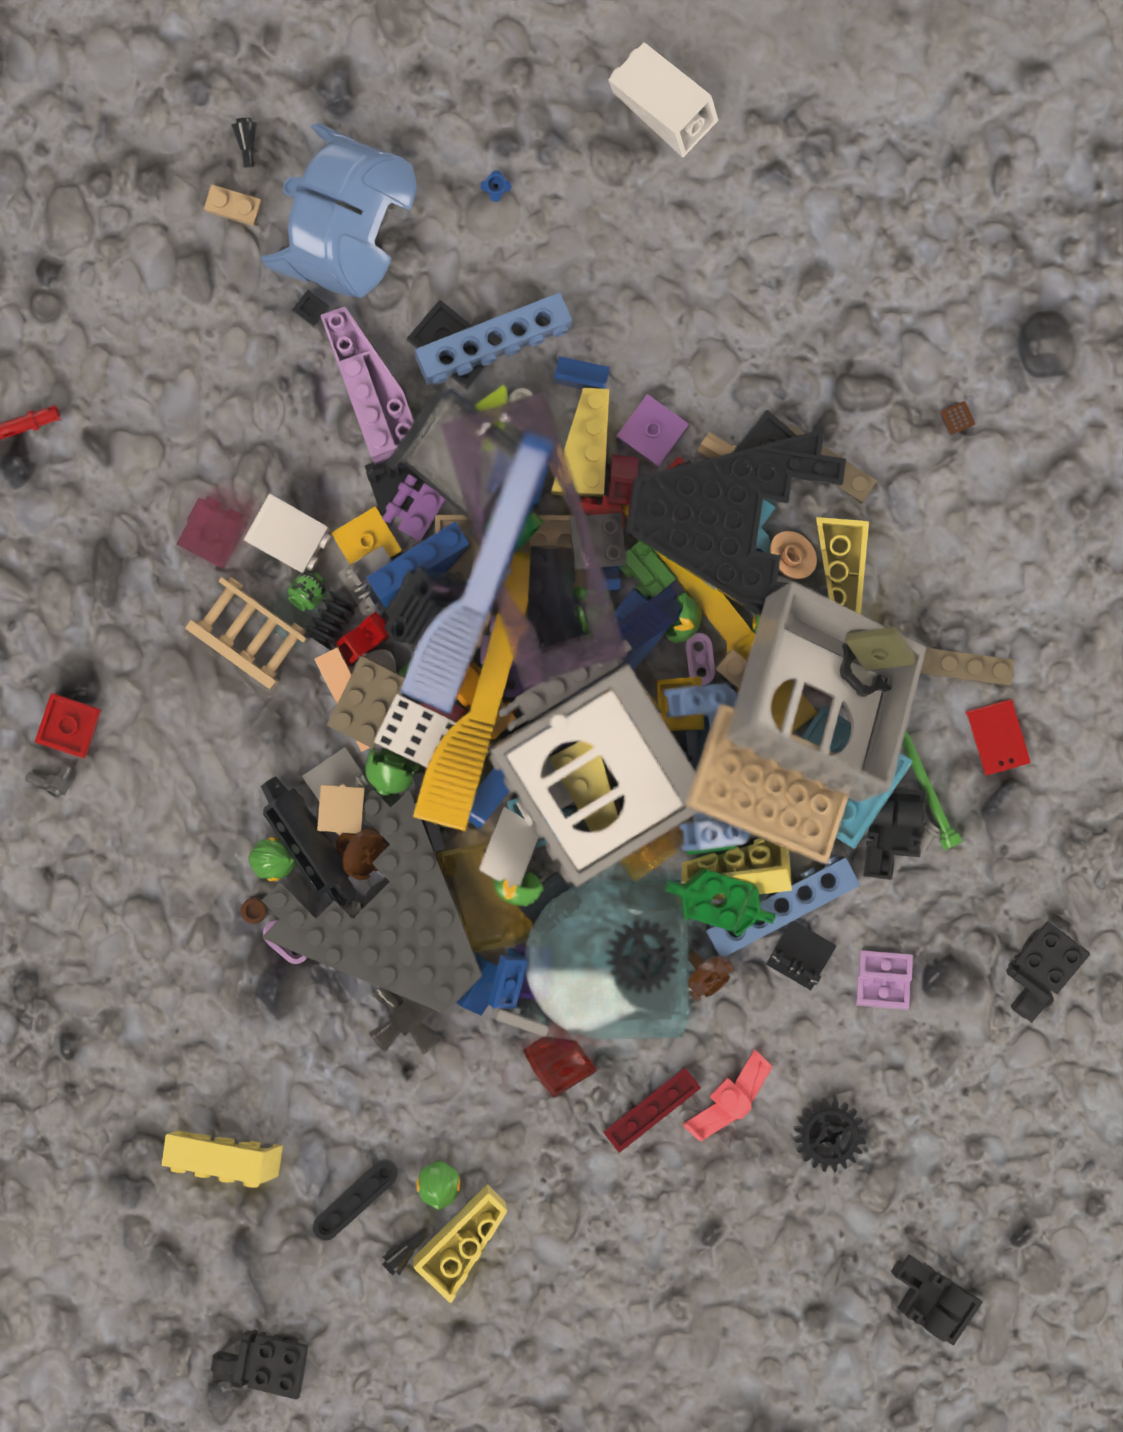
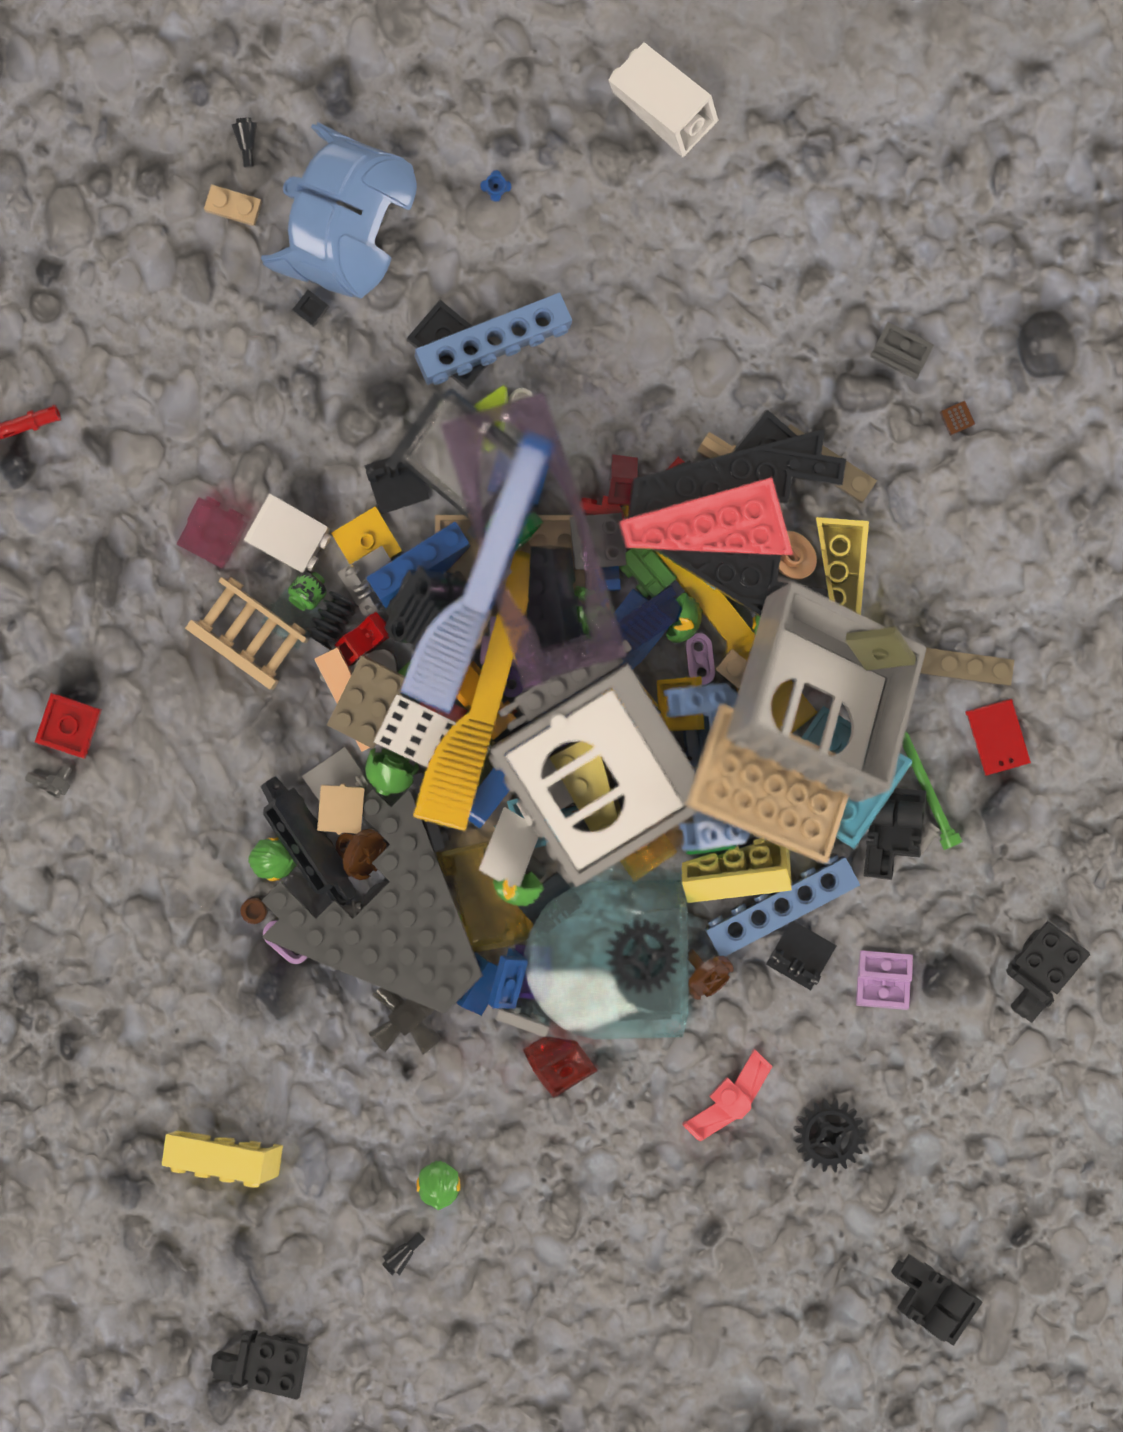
(355, 1199): black plate -> none
(370, 385): lavender wedge -> none
(421, 512): medium lavender plate -> none
(460, 1243): light yellow wedge -> none
(580, 374): blue panel -> none
(587, 444): light yellow wedge -> none
(651, 1109): dark red plate -> none
(652, 430): medium lavender plate -> none
(729, 521): none -> coral wing
(735, 913): green plate -> none
(853, 681): black helmet -> none
(901, 350): none -> dark grey plate

